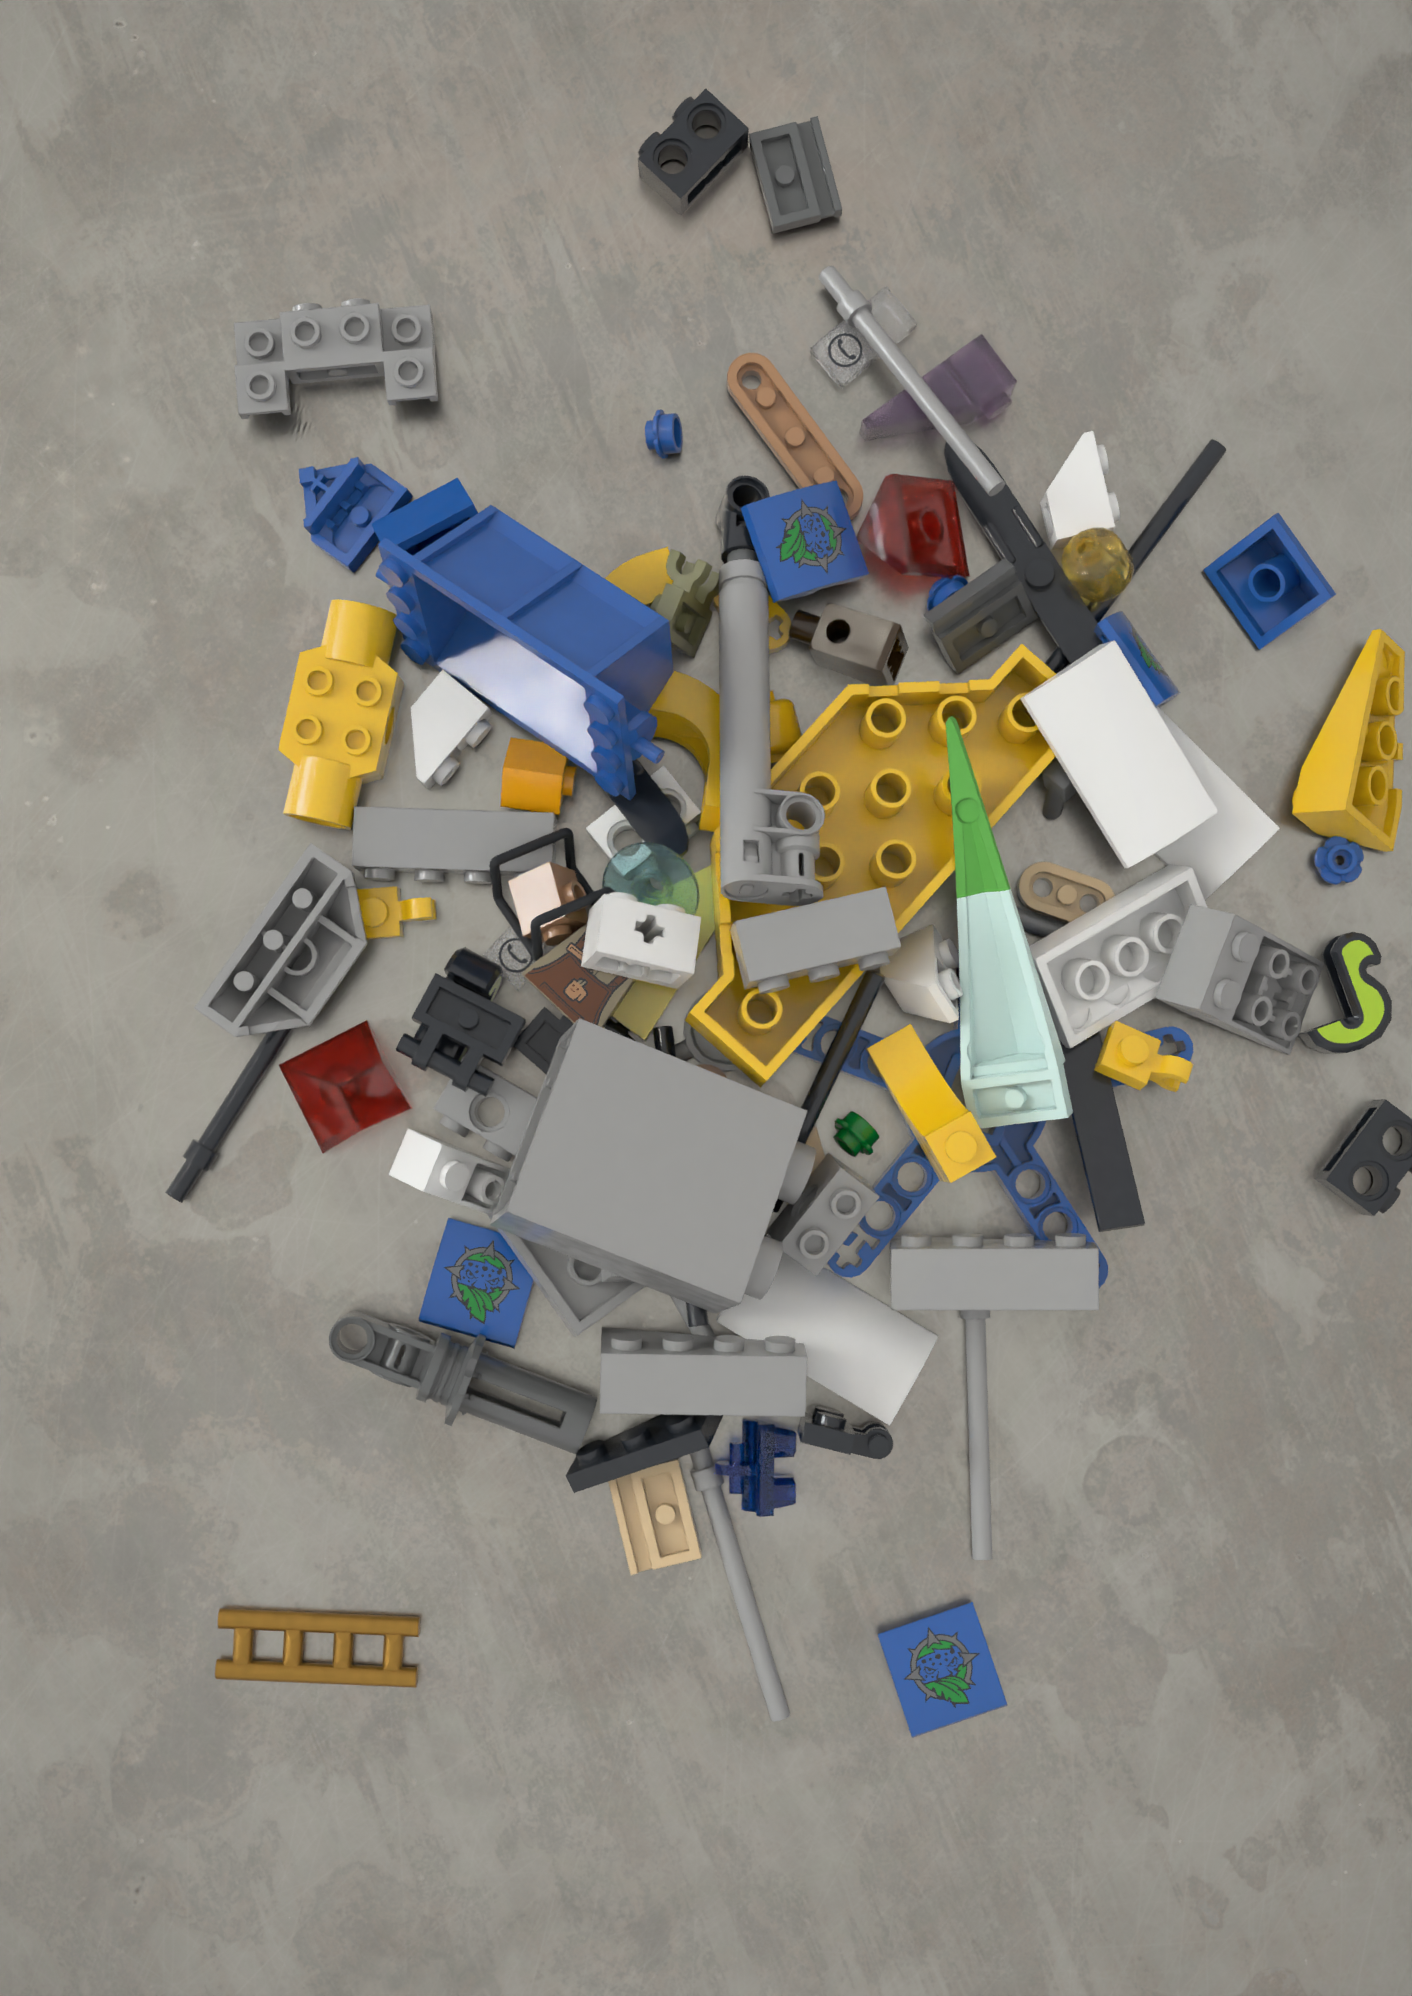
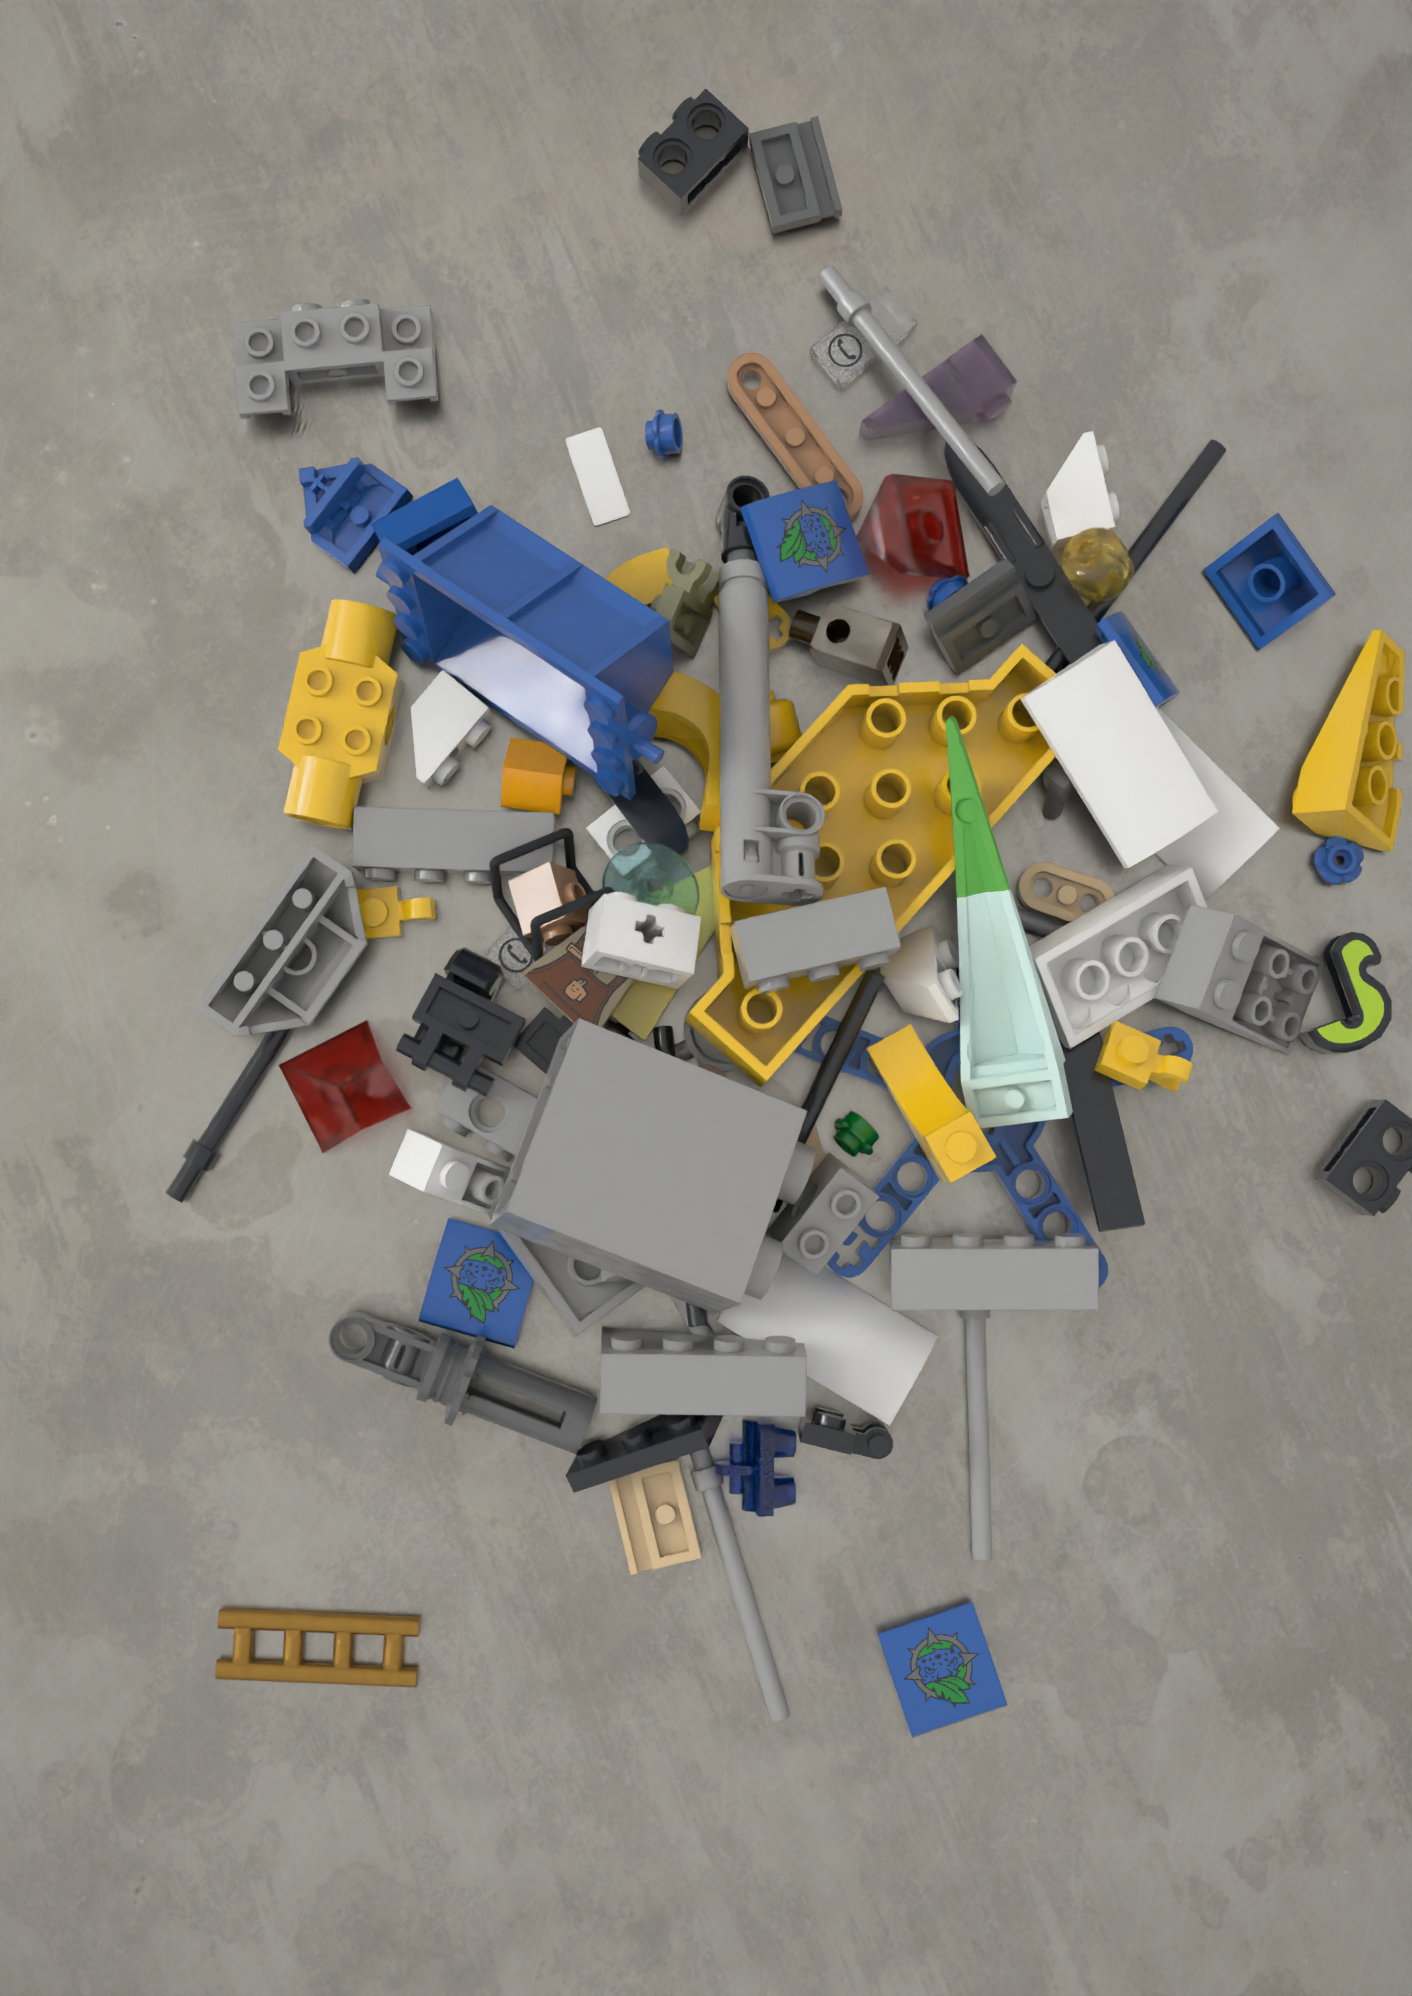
(597, 476): none -> white sticker

